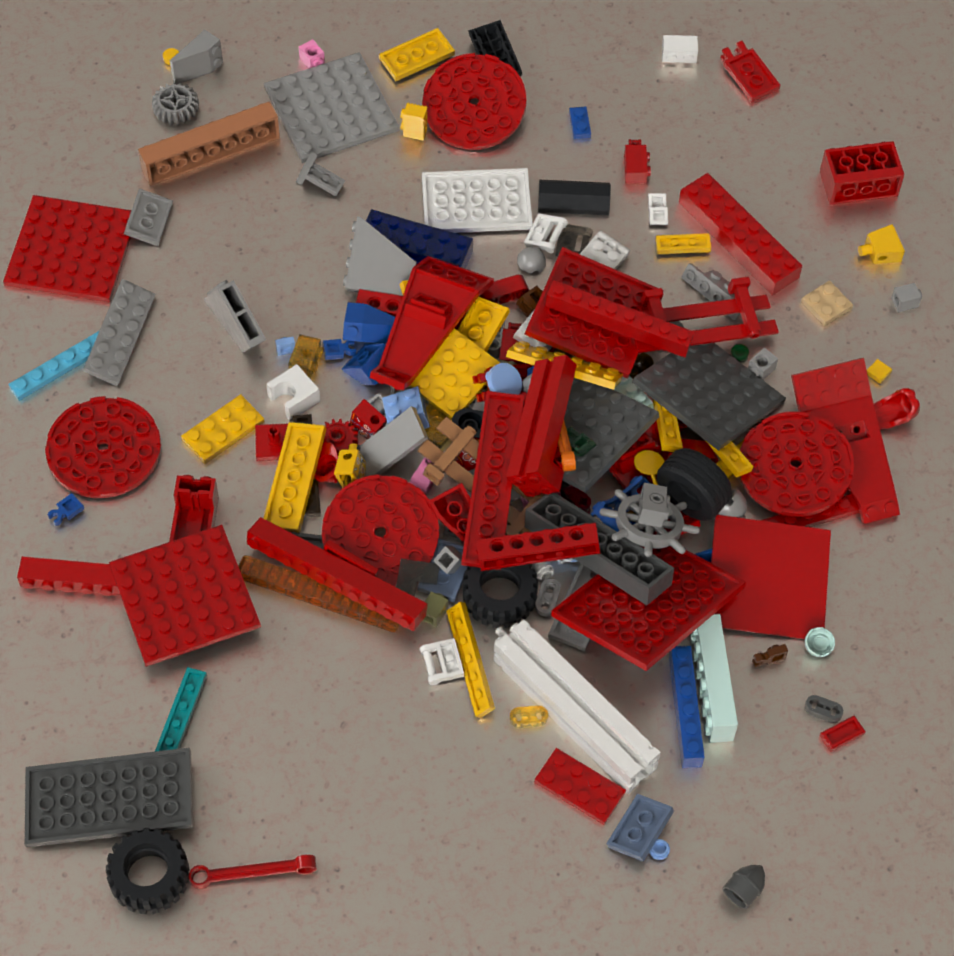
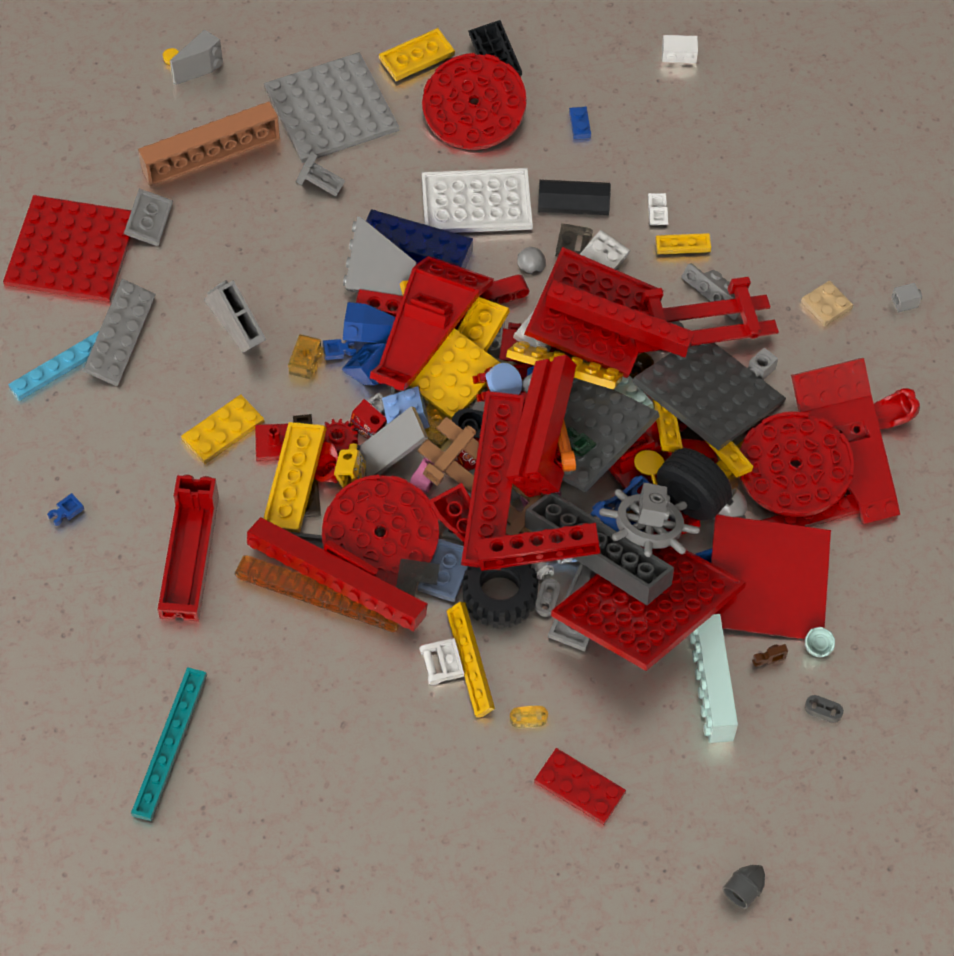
(67, 576): red brick -> none
(108, 797): dark grey plate -> none
(110, 472): red plate -> none
(139, 846): black tyre -> none
(164, 103): light grey gear -> none
(184, 595): red plate -> none
(285, 345): light blue plate -> none
(296, 384): white piece -> none
(301, 864): red piece -> none
(311, 54): bright pink brick -> none
(414, 121): yellow brick -> none
(436, 608): olive brick -> none
(449, 559): light grey brick -> none
(528, 301): reddish brown brick -> none
(541, 229): white plate -> none
(575, 705): white brick -> none
(576, 497): dark red piece -> none
(636, 162): red brick -> none
(640, 827): sand blue plate -> none
(660, 850): light blue plate -> none
(686, 707): blue brick -> none
(740, 234): red brick -> none
(740, 352): dark green tile -> none
(749, 72): red tile -> none
(842, 733): red tile -> none
(861, 172): red brick -> none
(879, 371): yellow tile -> none
(883, 246): yellow torso -> none

